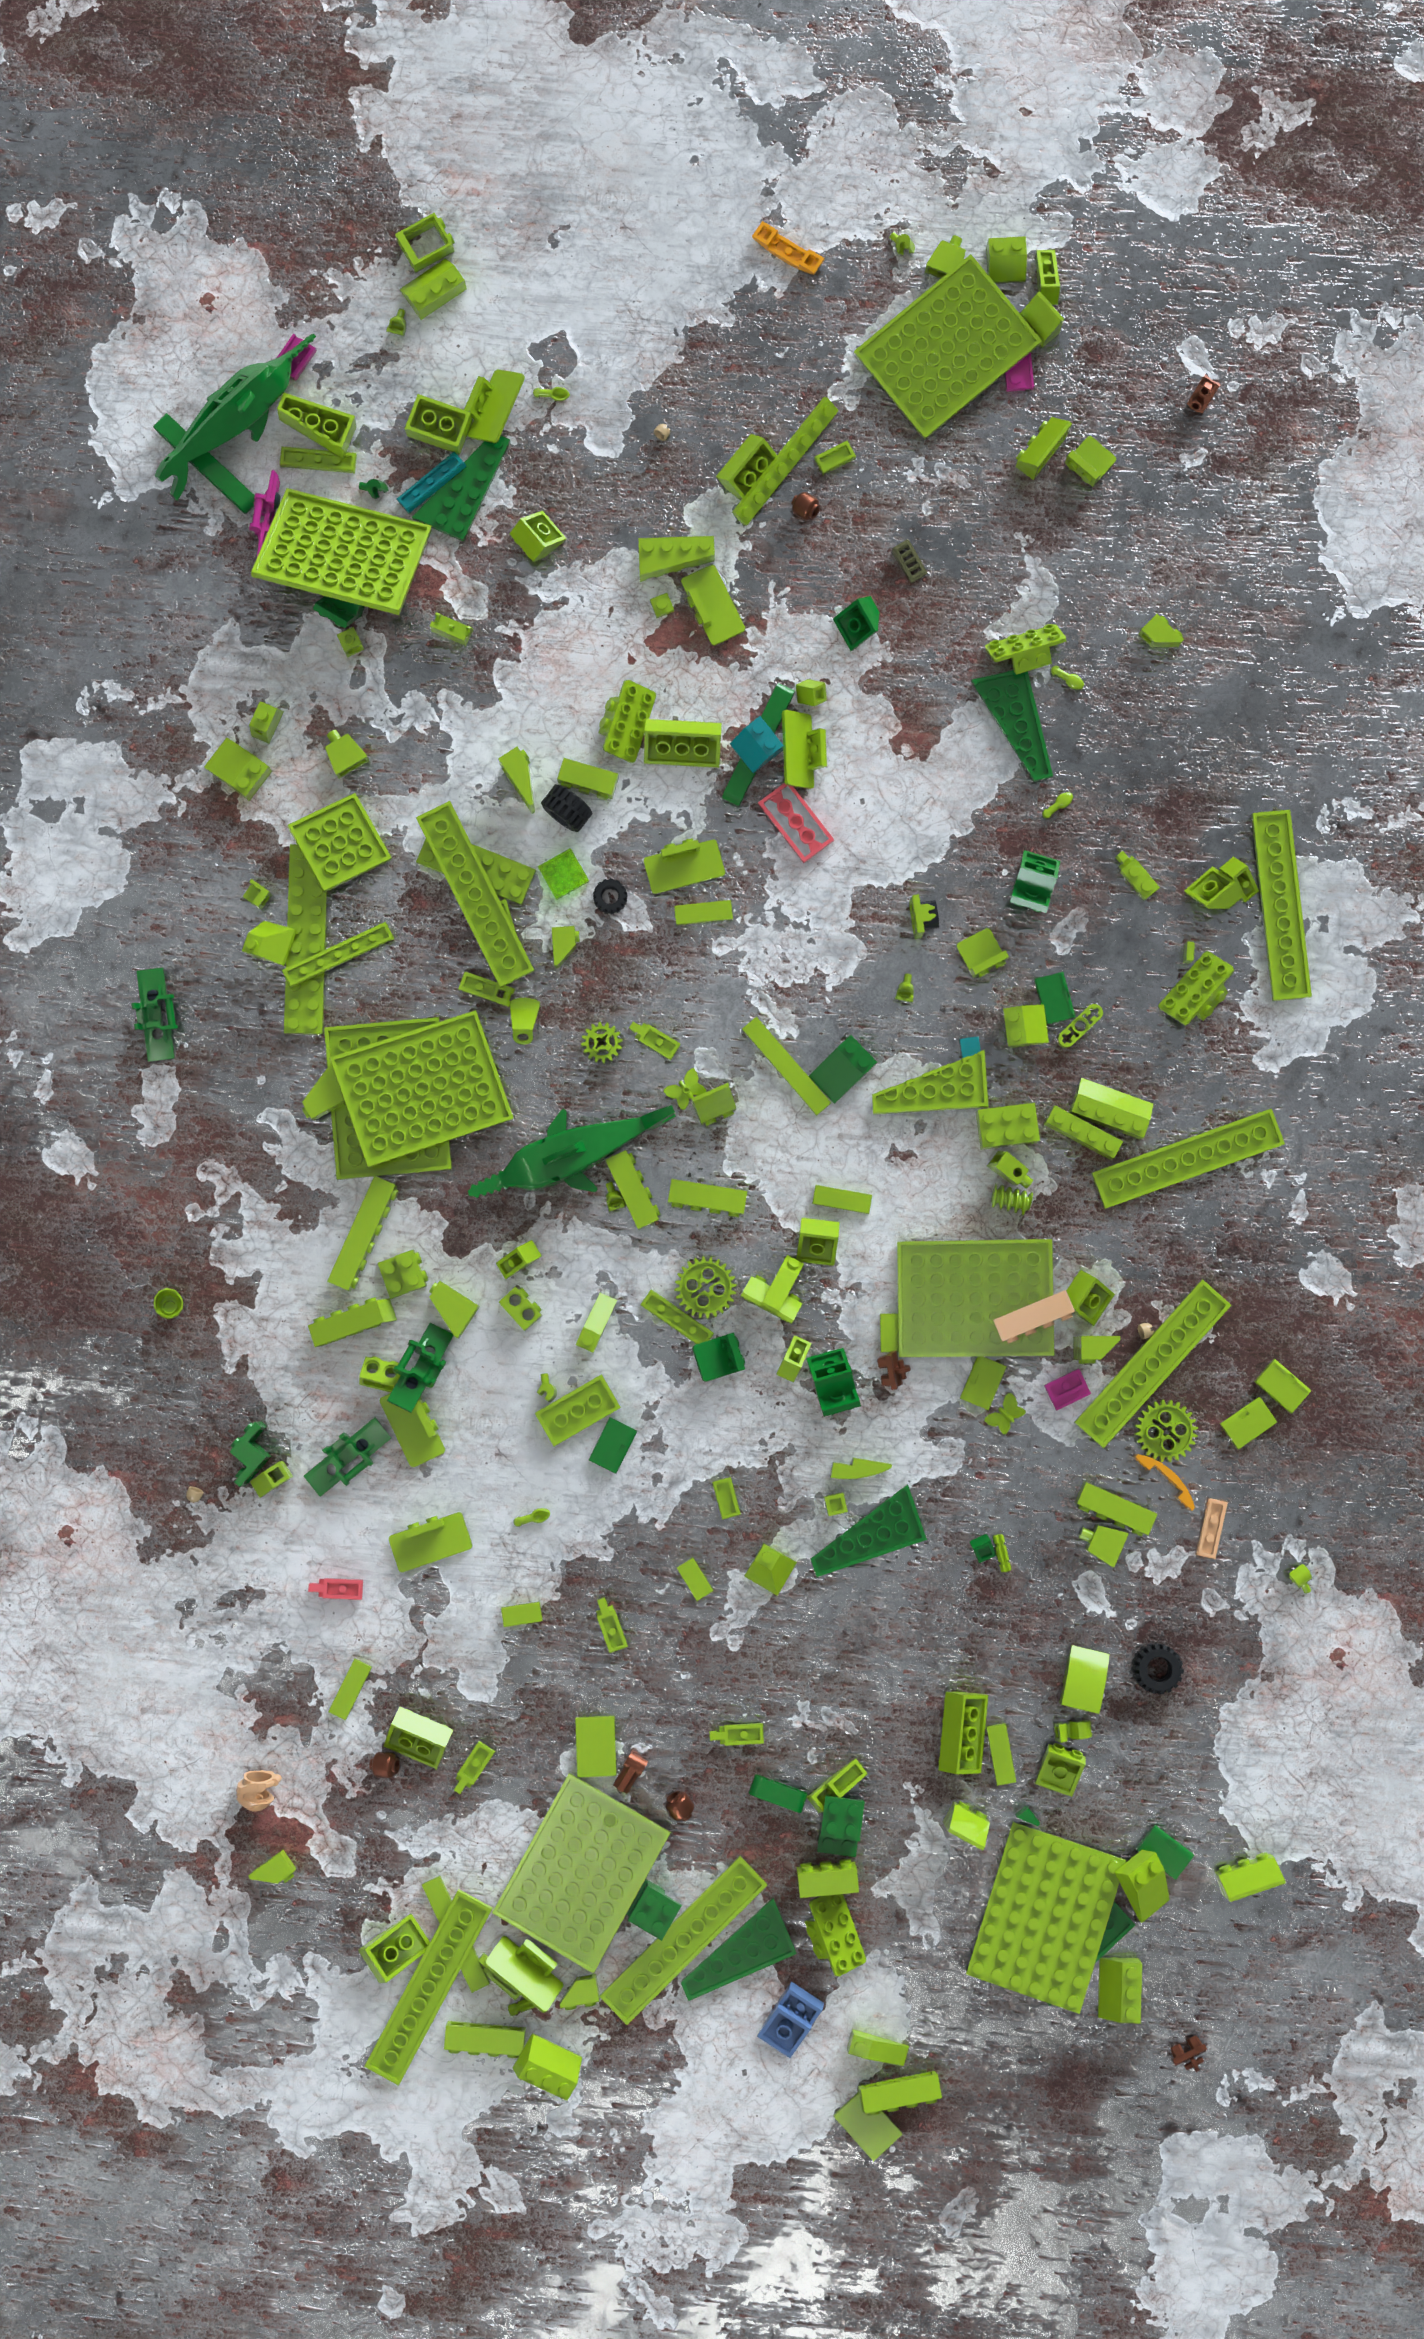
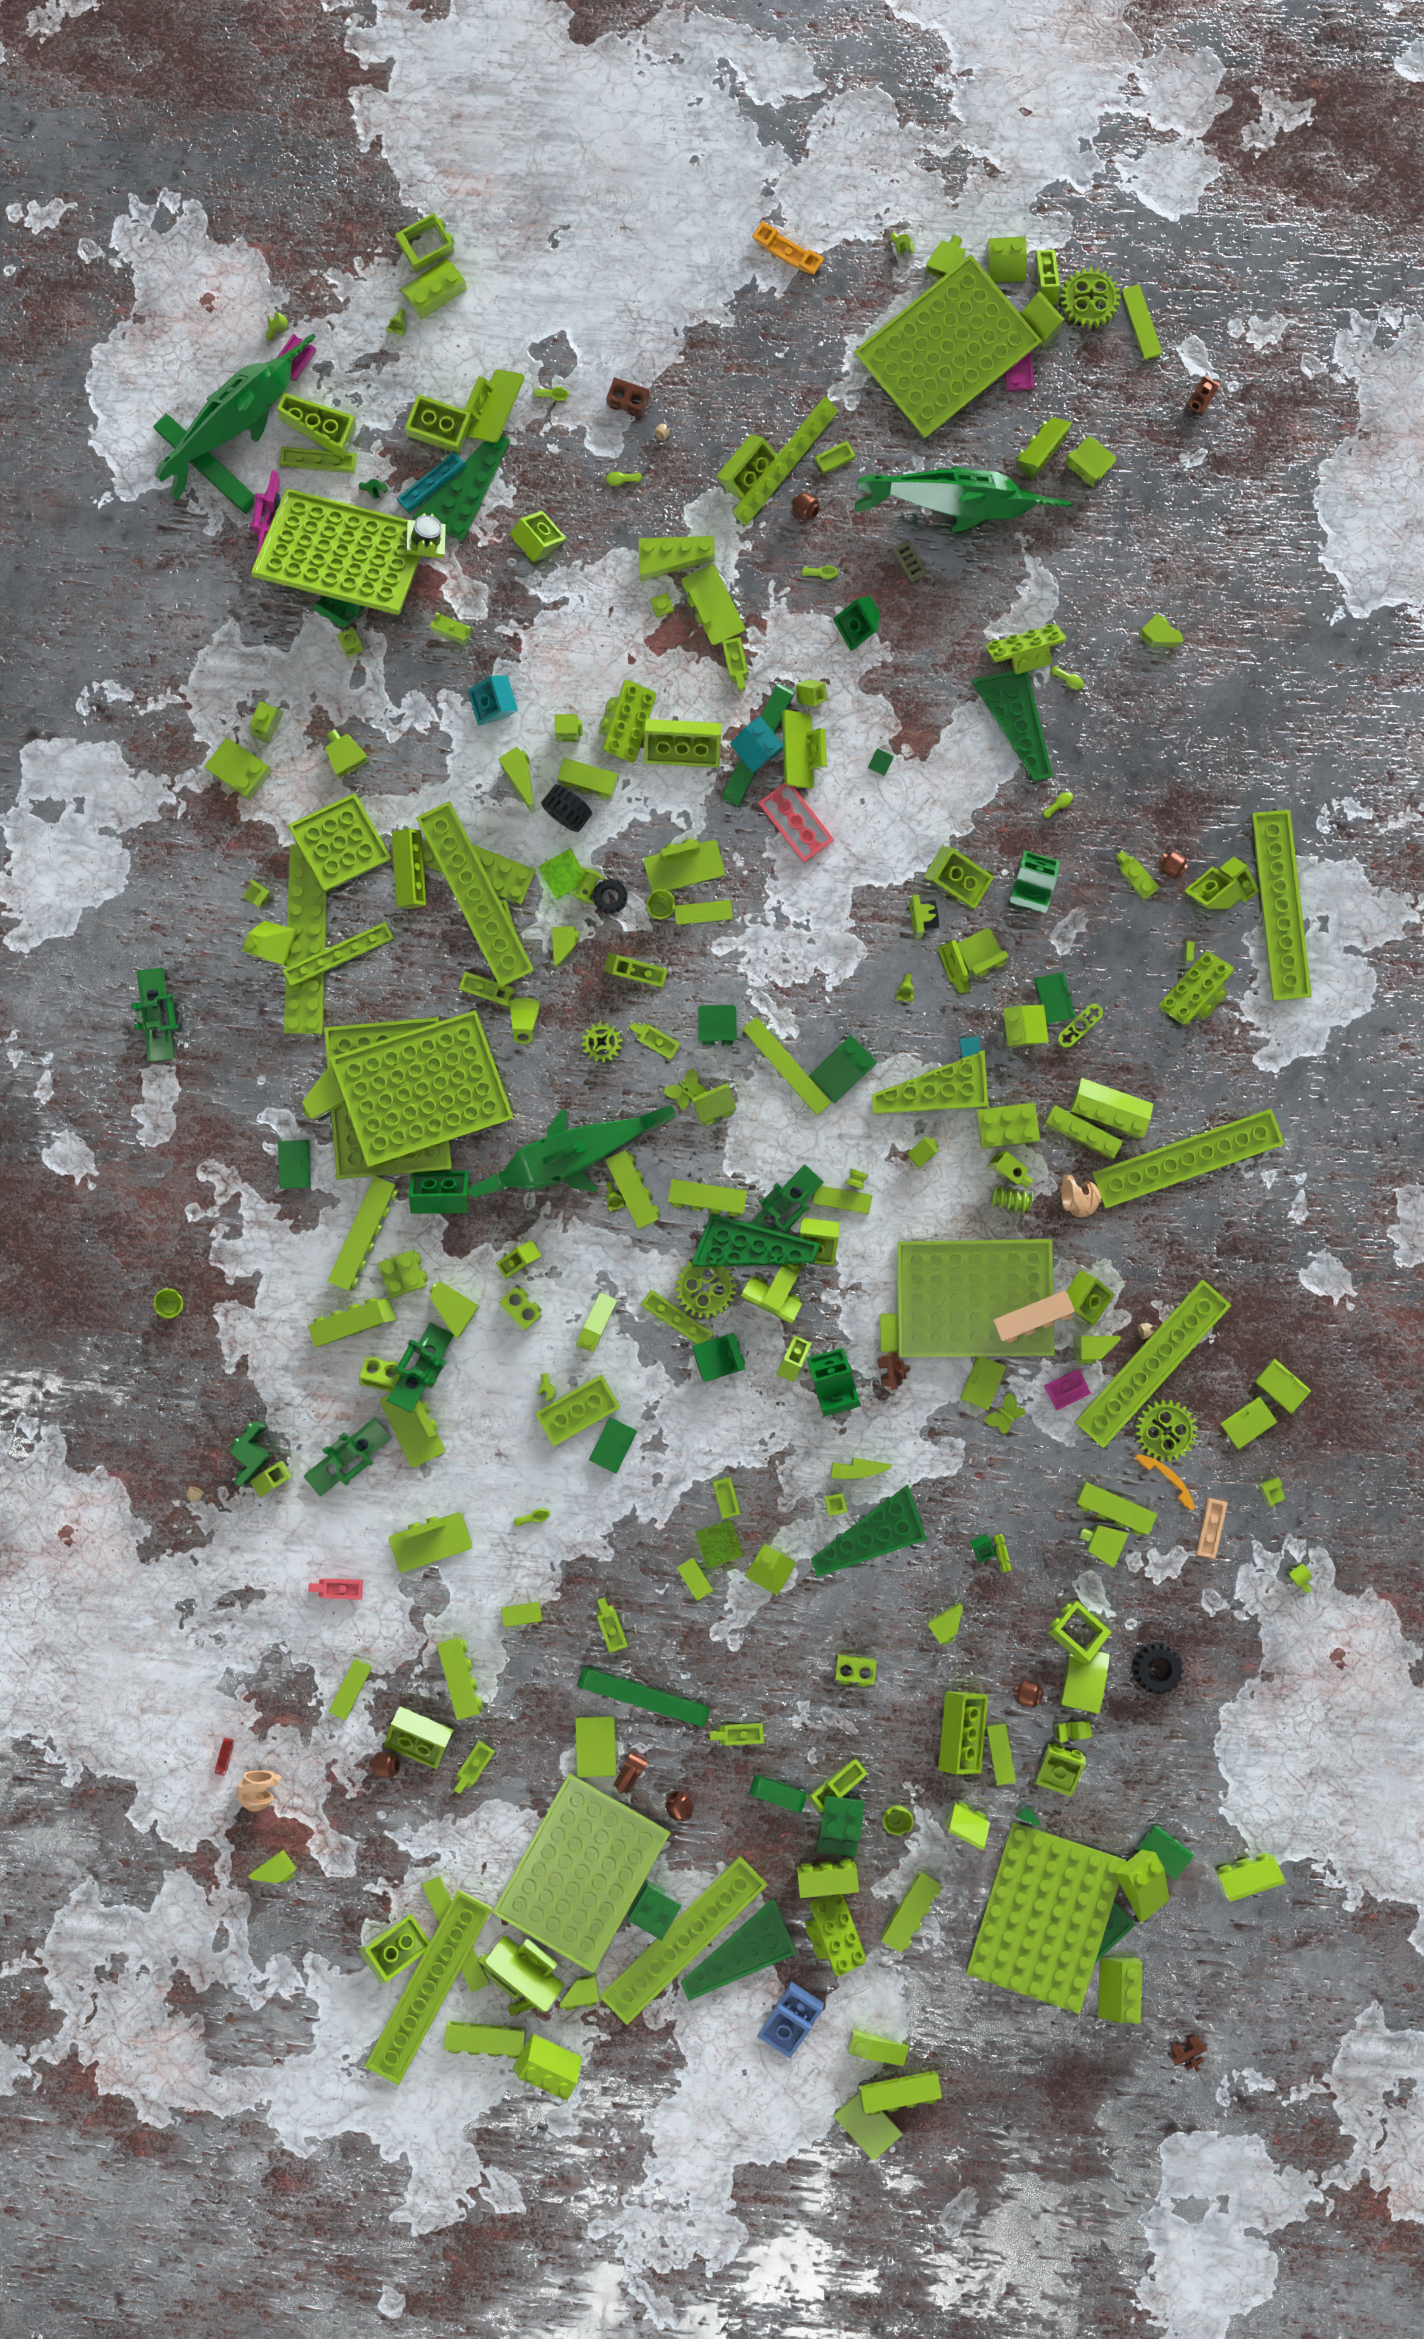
(224, 1756): none -> clear red beam
(276, 325): none -> lime piece
(294, 1164): none -> green piece
(408, 868): none -> lime brick
(426, 533): none -> piece
(439, 1192): none -> green slope
(459, 1678): none -> lime brick
(492, 699): none -> teal slope
(568, 728): none -> lime brick
(588, 883): none -> lime hose
(618, 478): none -> lime piece
(630, 393): none -> copper brick
(635, 970): none -> lime slope
(643, 1696): none -> green beam
(660, 904): none -> lime hair
(717, 1025): none -> green bracket
(719, 1544): none -> clear neon green tile
(736, 662): none -> lime hinge
(742, 1244): none -> green wing
(780, 1199): none -> green piece
(825, 572): none -> lime piece
(856, 1179): none -> lime wheel
(856, 1665): none -> lime brick
(880, 762): none -> green slope
(897, 1820): none -> lime hair
(910, 1911): none -> lime brick
(923, 1151): none -> lime slope
(946, 1624): none -> lime slope
(955, 966): none -> lime hinge
(956, 492): none -> green animal
(958, 876): none -> lime slope
(1028, 1694): none -> copper head
(1069, 1644): none -> lime window
(1079, 1201): none -> light nougat helmet
(1089, 281): none -> lime gear
(1141, 322): none -> lime tile
(1173, 865): none -> copper head
(1272, 1491): none -> lime panel

